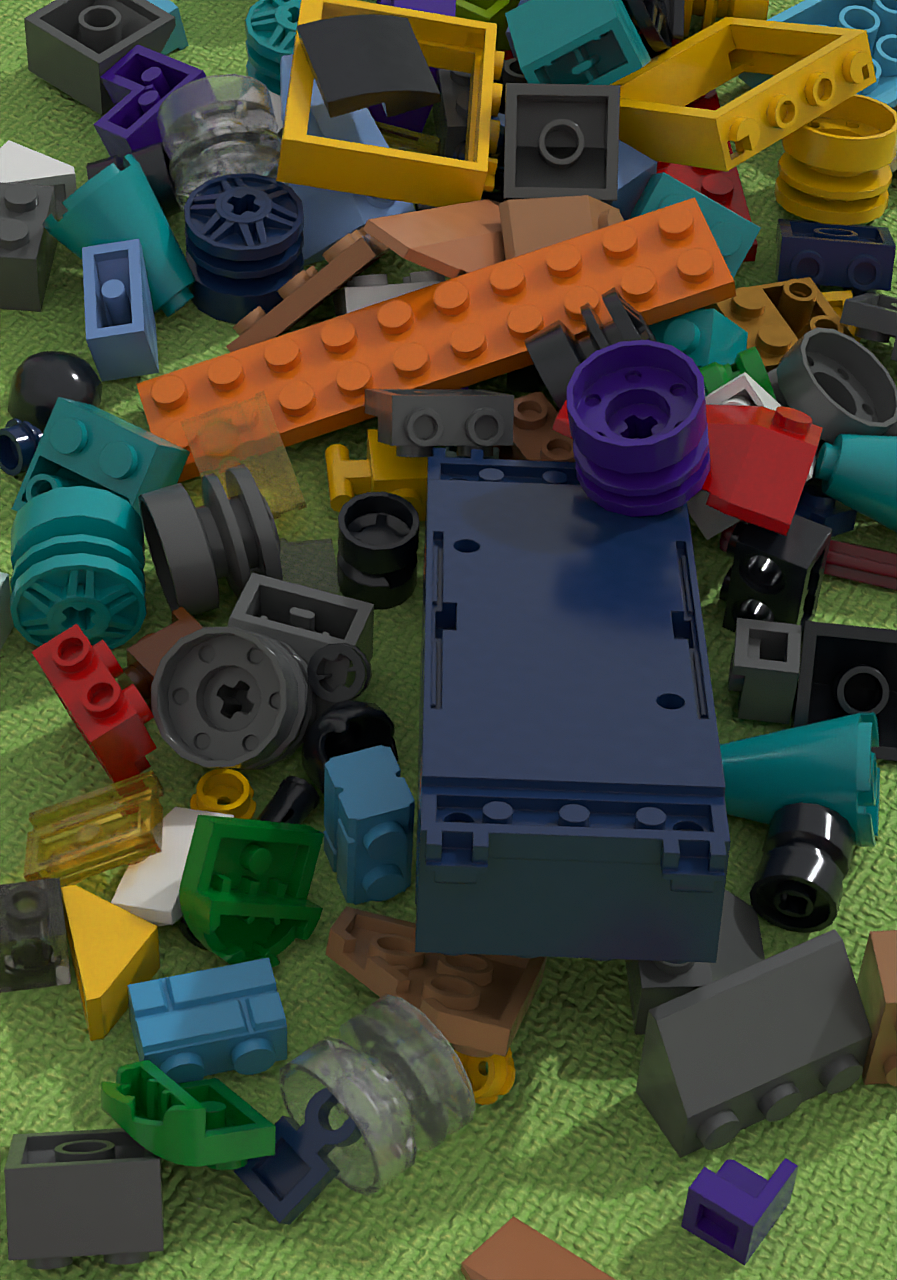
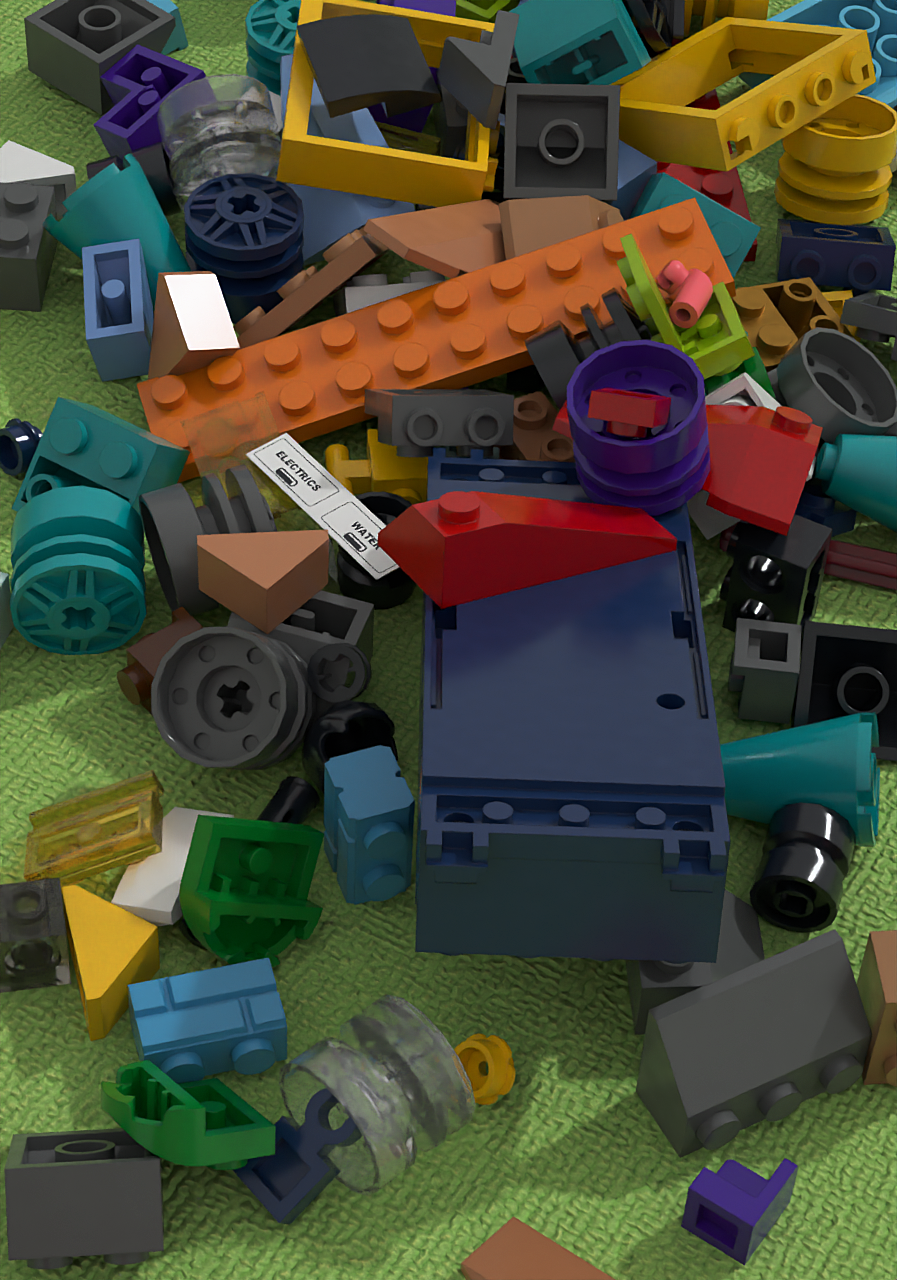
(44, 379): black hair -> none
(101, 711): red plate -> none
(189, 324): none -> slope
(227, 788): yellow plate -> none
(263, 573): none -> nougat slope
(325, 501): none -> white sticker
(467, 996): medium nougat plate -> none
(479, 70): none -> dark grey slope
(501, 543): none -> red wedge
(628, 411): none -> red plate
(686, 290): none -> coral arm
(715, 341): none -> lime bracket

